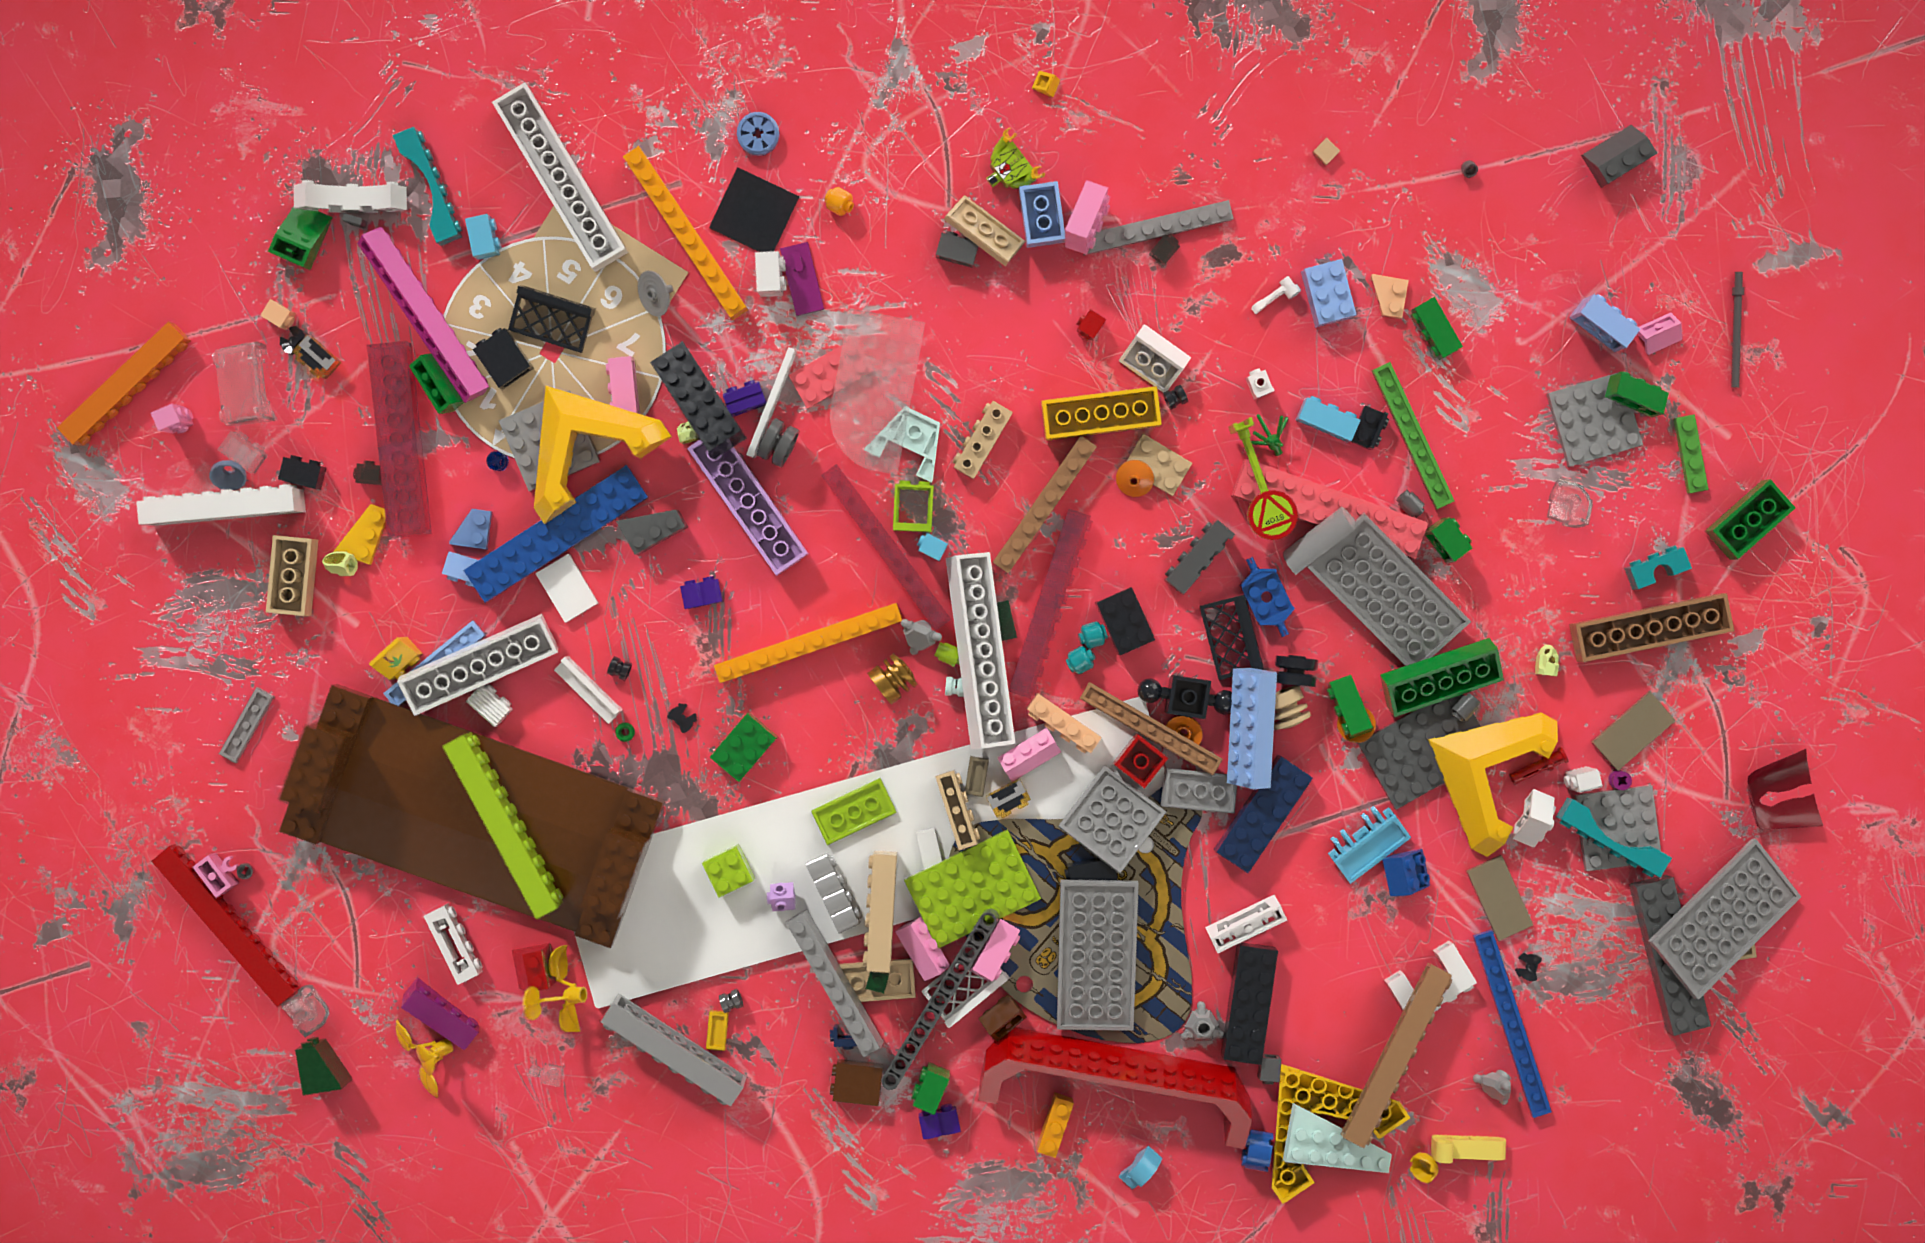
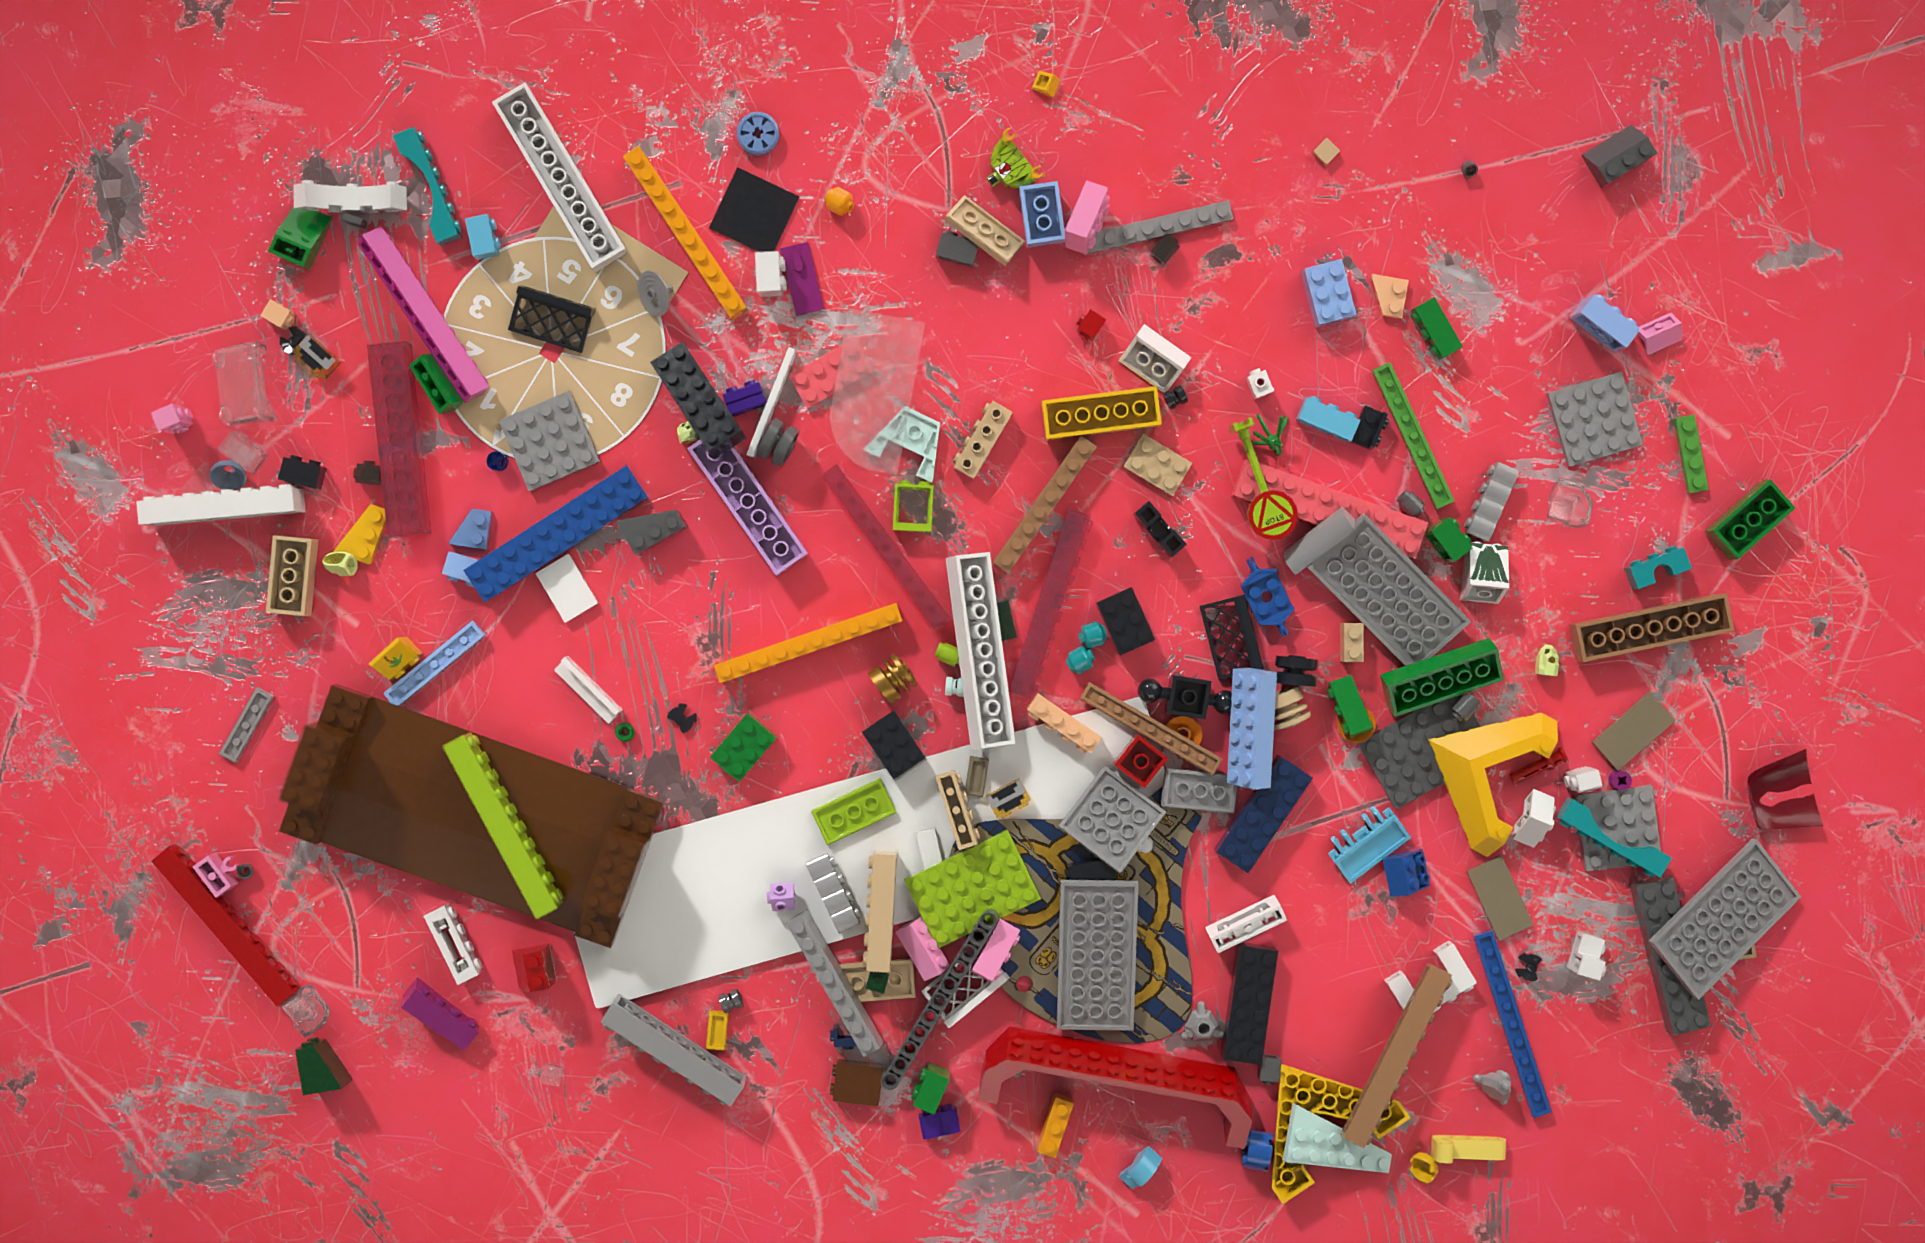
(124, 384): orange brick -> none
(427, 1058): yellow plant -> none
(478, 664): white brick -> none
(489, 704): white brick -> none
(502, 358): black brick -> none
(572, 414): yellow wedge -> none
(573, 995): yellow plant -> none
(619, 668): black wheel -> none
(623, 383): bright pink brick -> none
(701, 593): dark purple brick -> none
(728, 870): lime brick -> none
(894, 745): none -> black brick
(919, 635): light grey rock -> none
(932, 546): medium azure brick -> none
(1002, 1017): reddish brown brick -> none
(1029, 755): bright pink brick -> none
(1138, 470): orange dish -> none
(1159, 529): none -> black arch
(1199, 556): dark grey wedge -> none
(1287, 288): white brick -> none
(1352, 642): none -> tan brick
(1485, 573): none -> slope
(1491, 501): none -> light grey brick
(1586, 956): none -> white brick
(1636, 394): green brick -> none
(1737, 292): dark grey bar -> none

